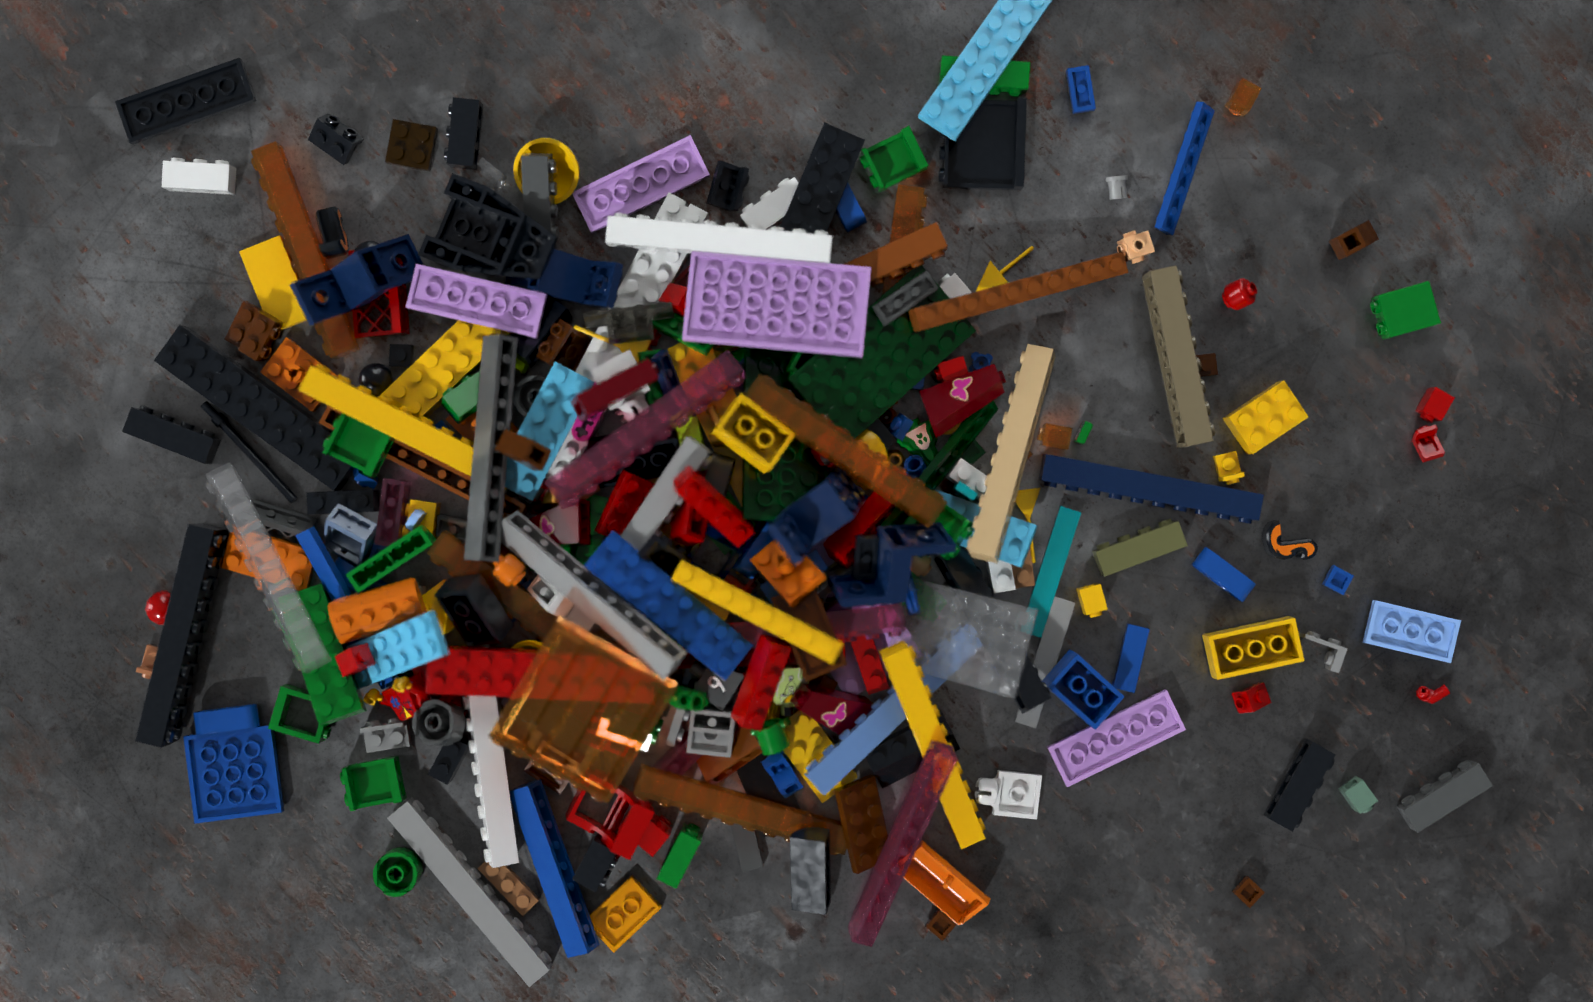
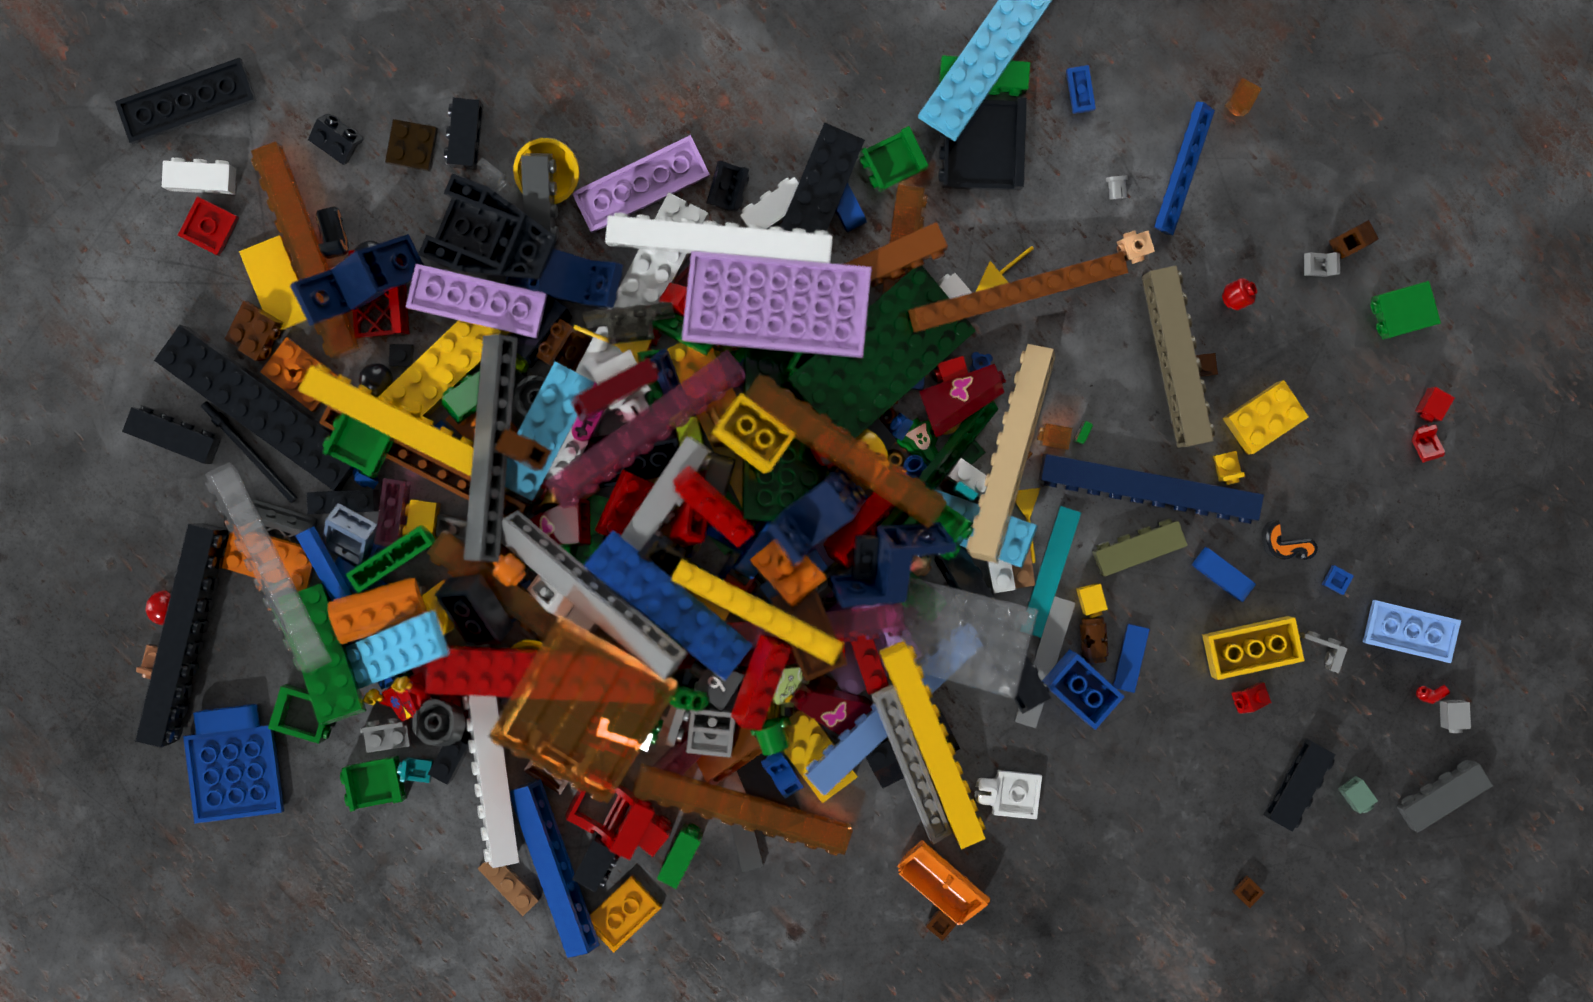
(208, 226): none -> red plate
(355, 659): red brick -> none
(389, 880): green brick -> none
(415, 519): light blue tile -> none
(415, 769): none -> teal bracket
(470, 891): light grey brick -> none
(810, 870): black brick -> none
(862, 822): reddish brown plate -> none
(902, 842): clear pink brick -> none
(905, 298): dark grey tile -> none
(911, 600): blue axle -> none
(911, 763): none -> light grey plate
(1094, 650): none -> reddish brown piece
(1116, 738): lavender plate -> none
(1321, 264): none -> light grey bracket
(1455, 715): none -> light grey brick

